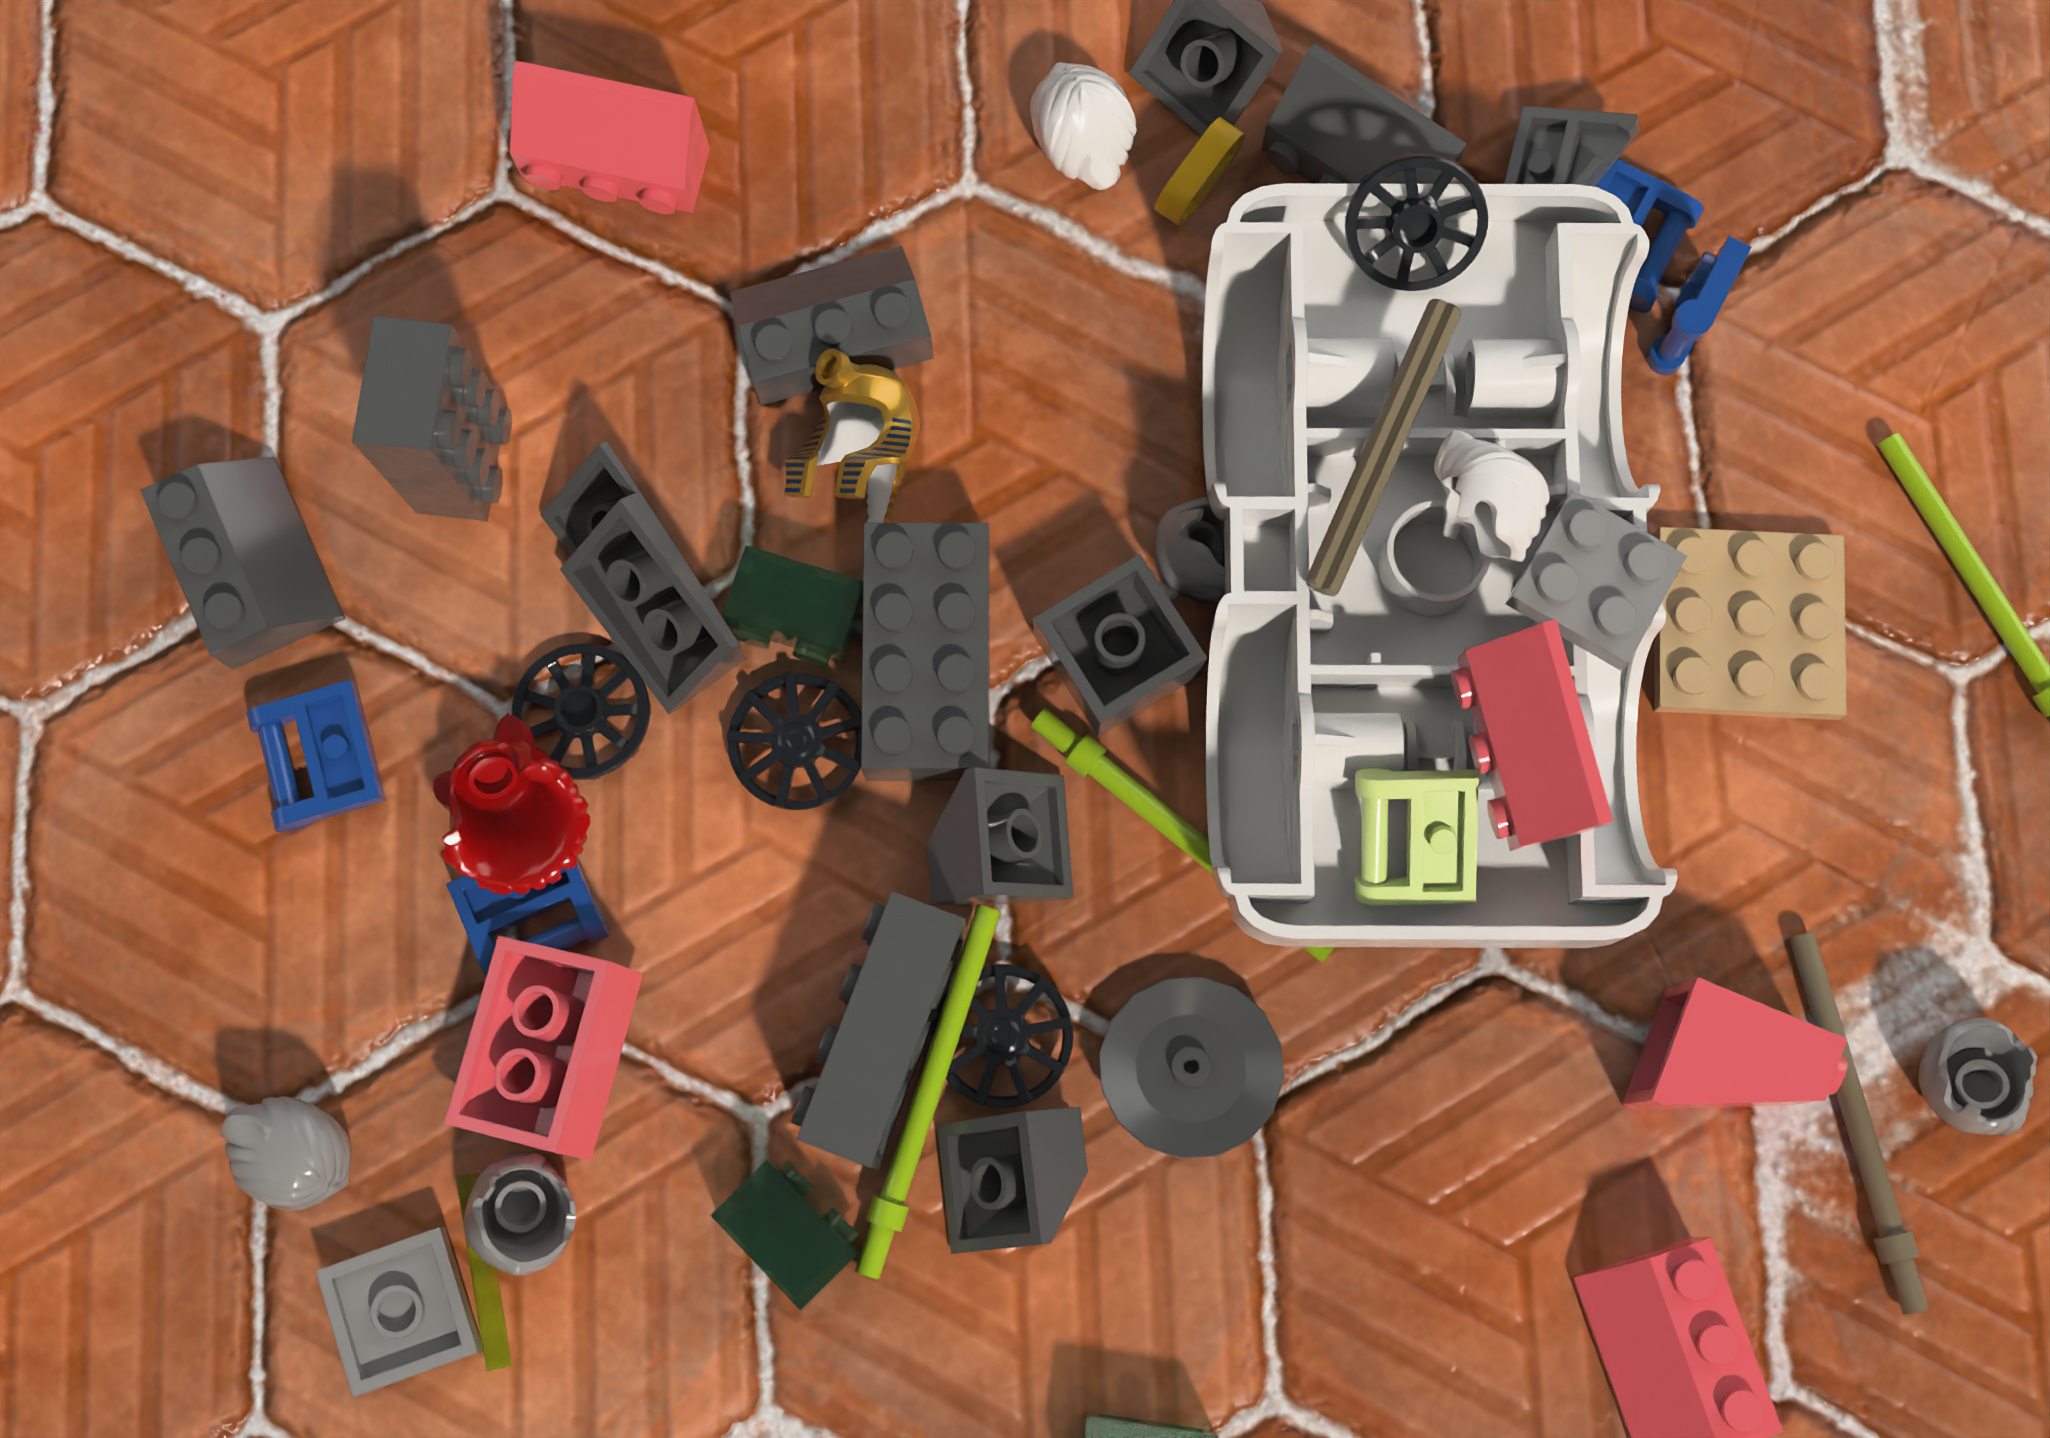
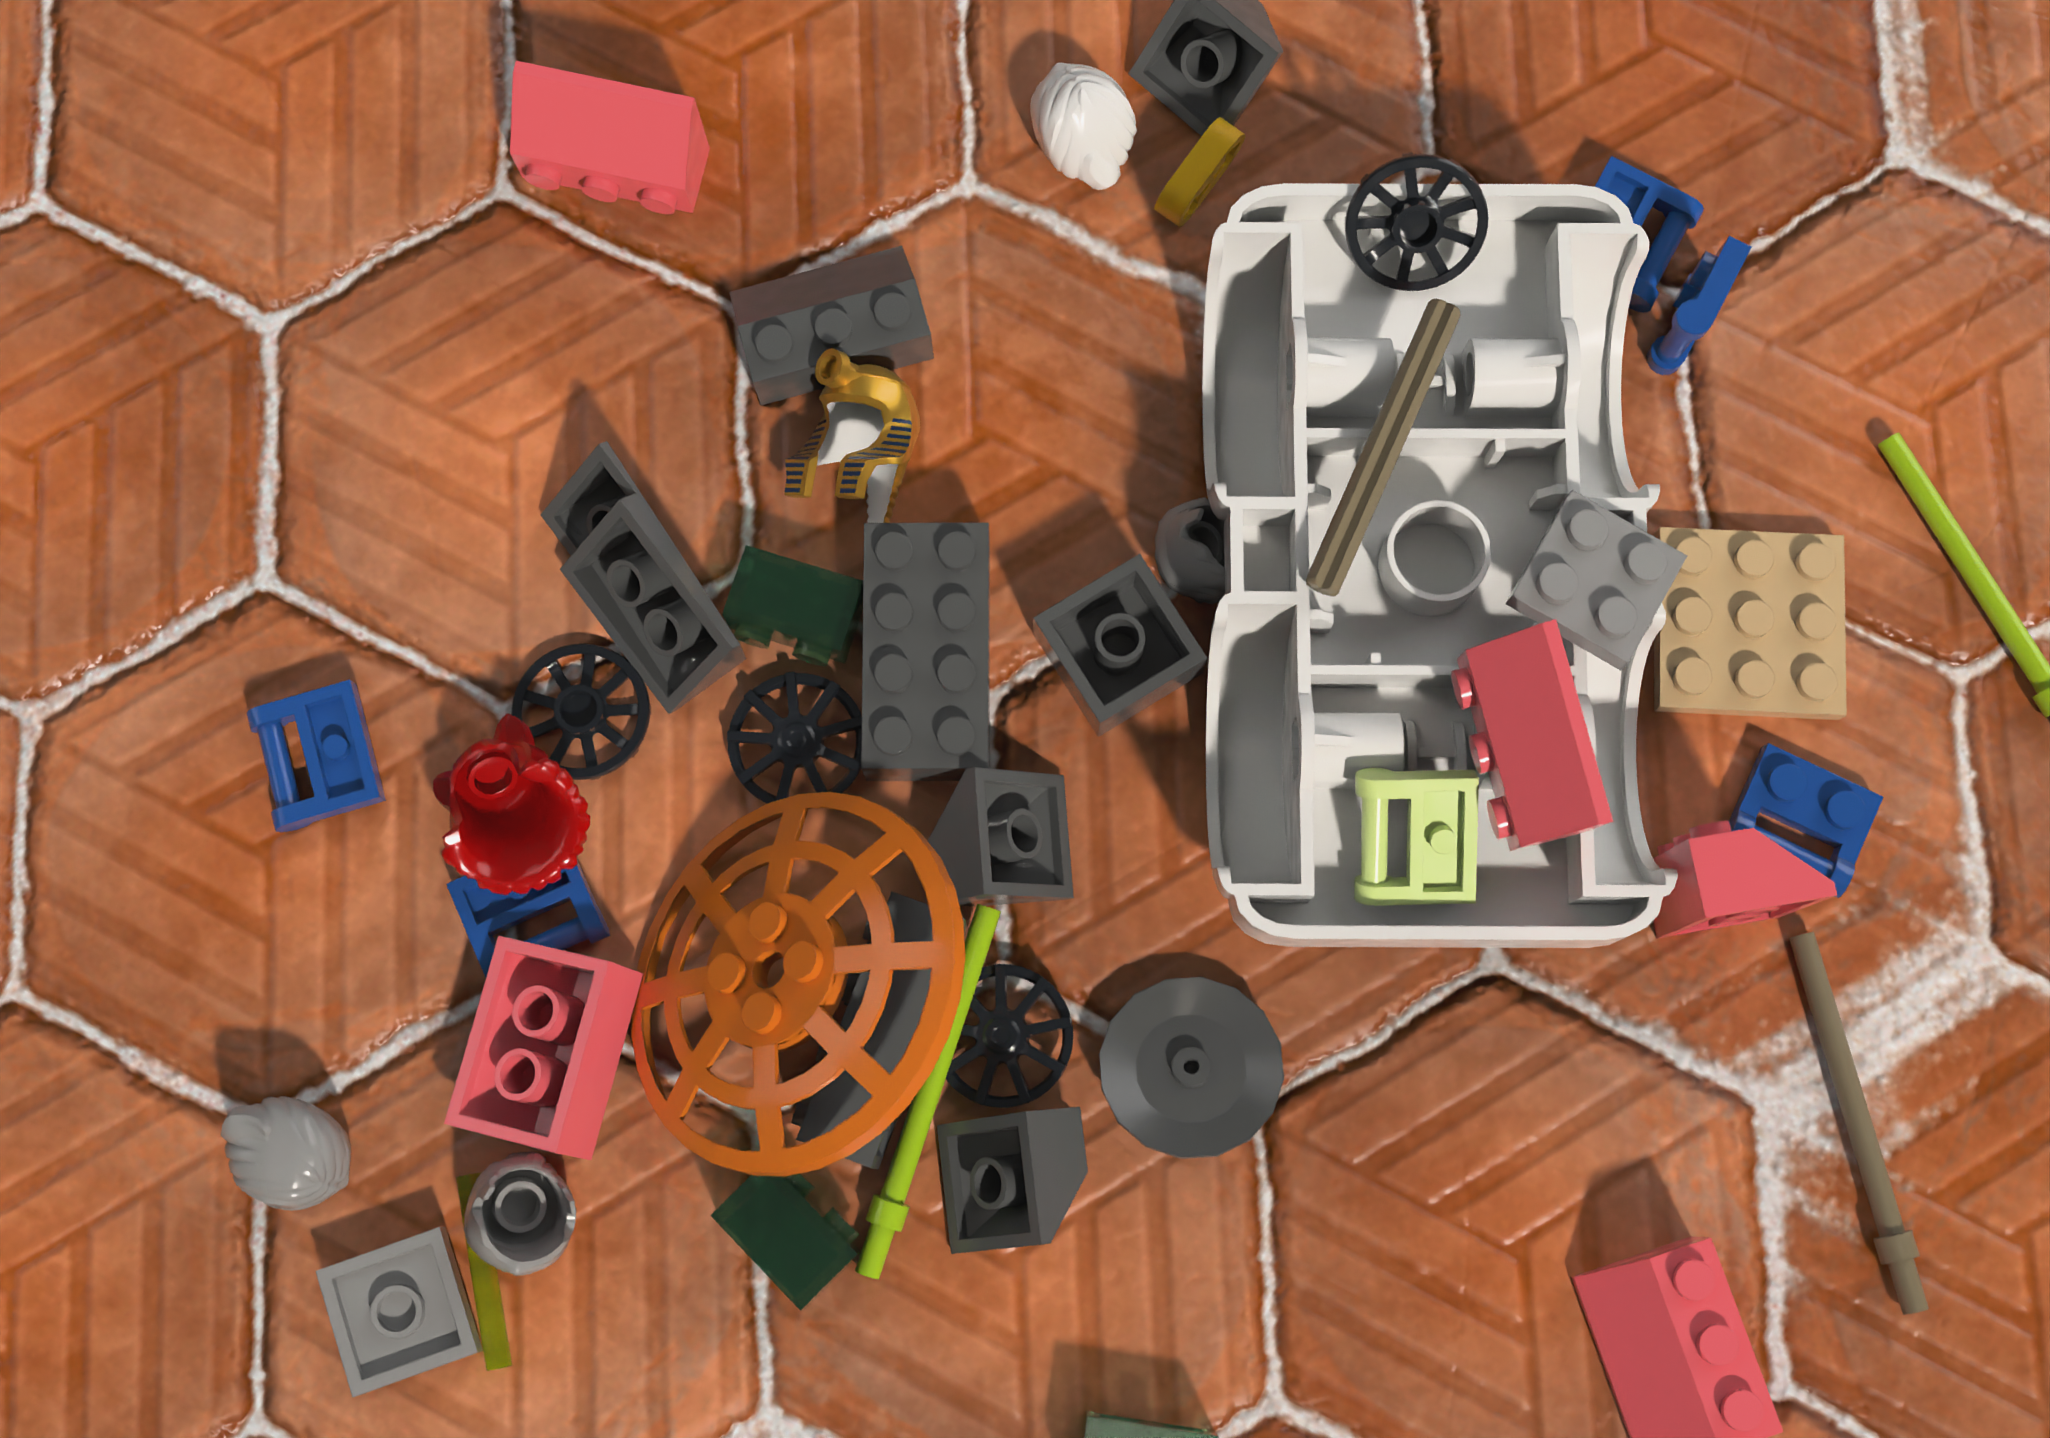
(242, 557): dark grey slope -> none
(431, 419): dark grey brick -> none
(809, 990): none -> orange dish
(1088, 757): lime bar -> none
(1344, 126): dark grey slope -> none
(1493, 493): white hair -> none
(1568, 145): dark grey wing -> none
(1731, 1052): coral slope -> none
(1733, 880): none -> coral slope
(1811, 803): none -> blue plate
(1978, 1077): light grey hair -> none

